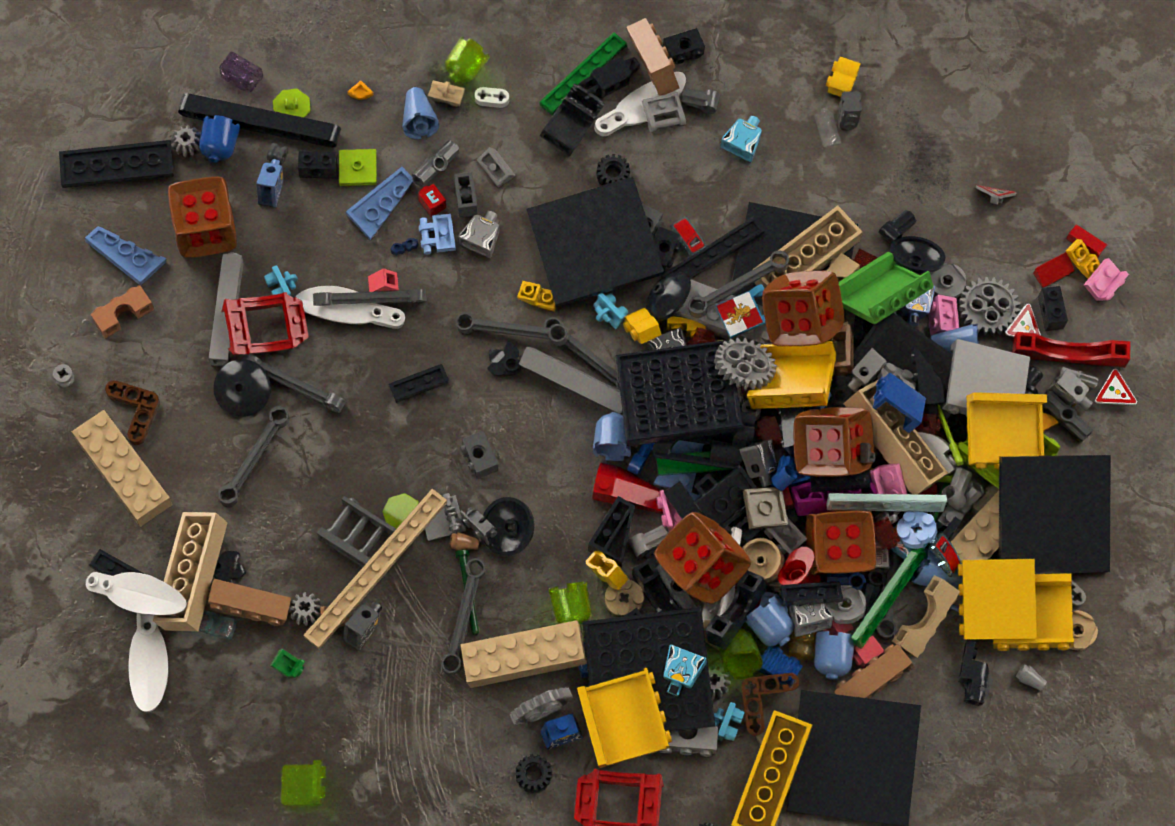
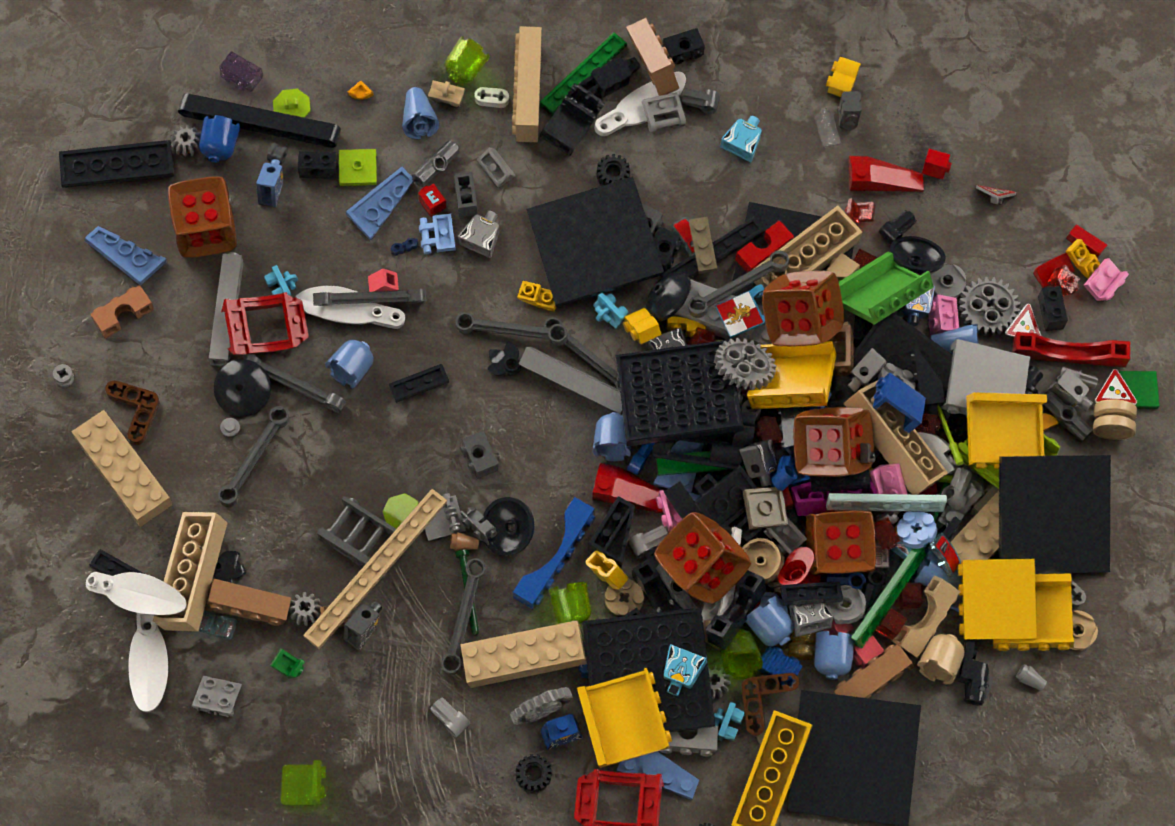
(216, 696): none -> light grey hinge
(230, 427): none -> light grey plate
(350, 362): none -> medium blue cylinder
(453, 721): none -> light grey piece
(527, 84): none -> tan brick
(532, 586): none -> blue arch
(674, 777): none -> medium blue wing
(703, 245): none -> dark tan plate
(775, 236): none -> red arch
(860, 211): none -> clear red bracket
(876, 175): none -> red wedge
(891, 624): none -> clear red brick
(911, 596): none -> clear red brick
(936, 164): none -> red brick
(942, 658): none -> tan cylinder
(1065, 279): none -> clear red brick
(1115, 419): none -> tan wheel
(1143, 387): none -> green tile

